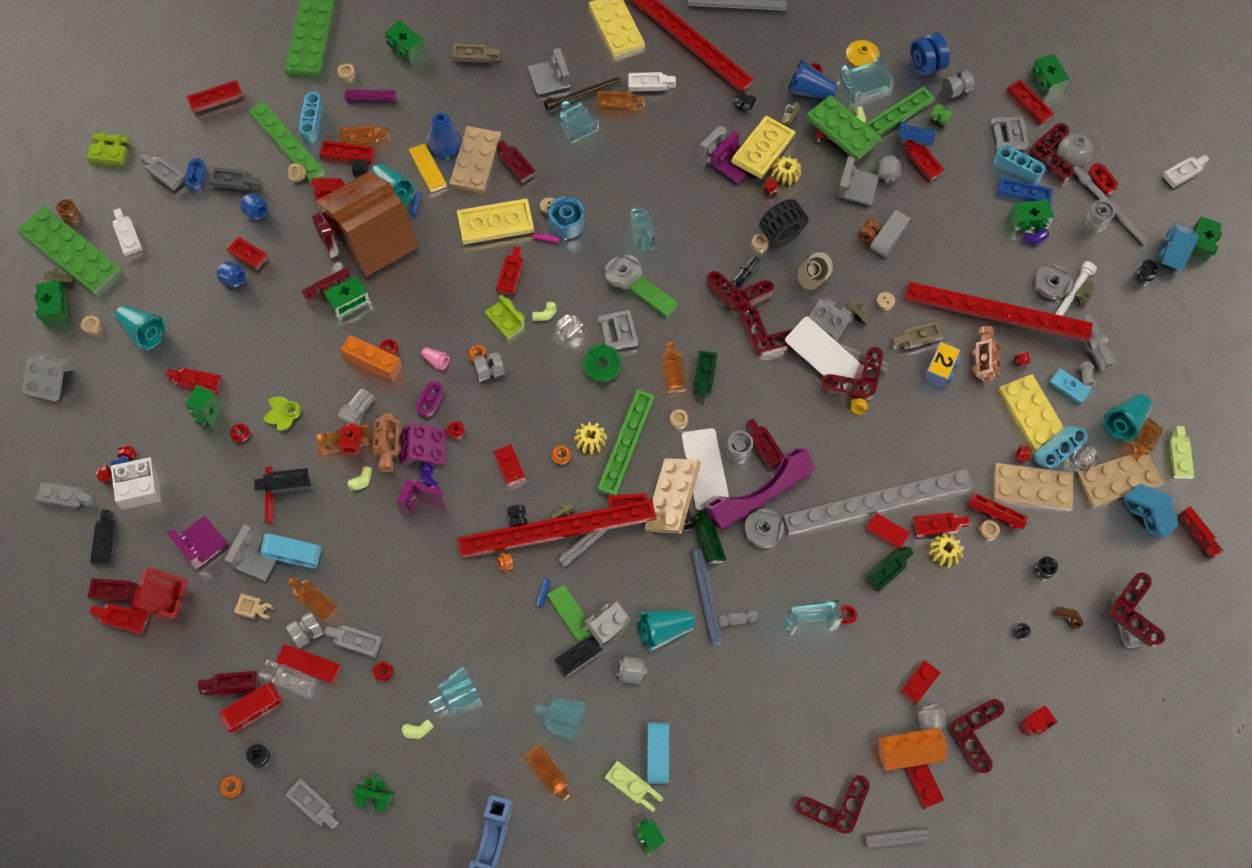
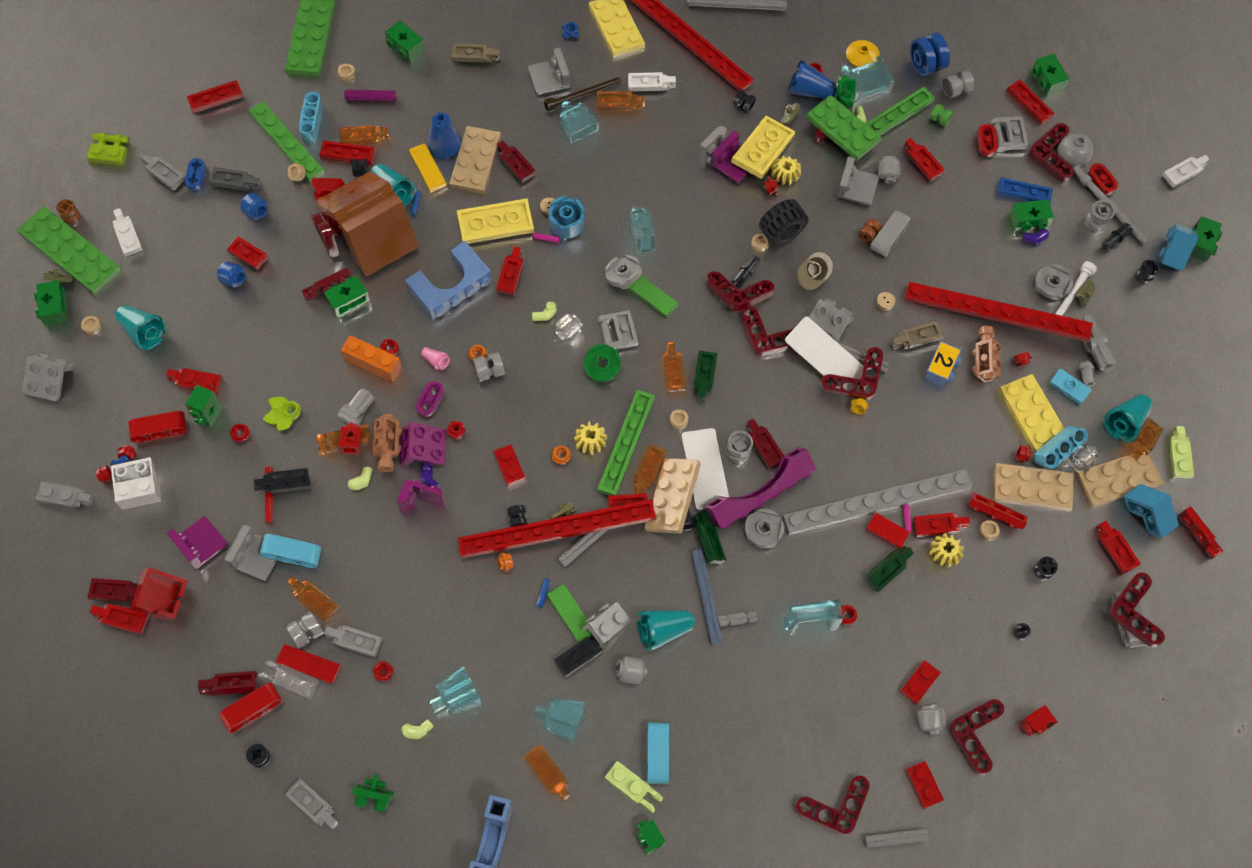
(104, 540): black hinge -> none
(157, 426): none -> red beam
(225, 784): orange plate -> none
(250, 606): tan plate -> none
(437, 300): none -> medium blue arch
(505, 318): lime bracket -> none
(570, 30): none -> blue plate
(648, 468): none -> clear orange hinge
(846, 91): none -> green hips
(857, 309): olive piece -> none
(907, 517): none -> dark pink piece
(912, 749): orange brick -> none
(916, 133): blue plate -> none
(987, 142): none -> red plate
(1019, 164): medium azure beam -> none
(1071, 615): reddish brown arm -> none
(1117, 236): none -> black axle
(1117, 548): none -> red hinge

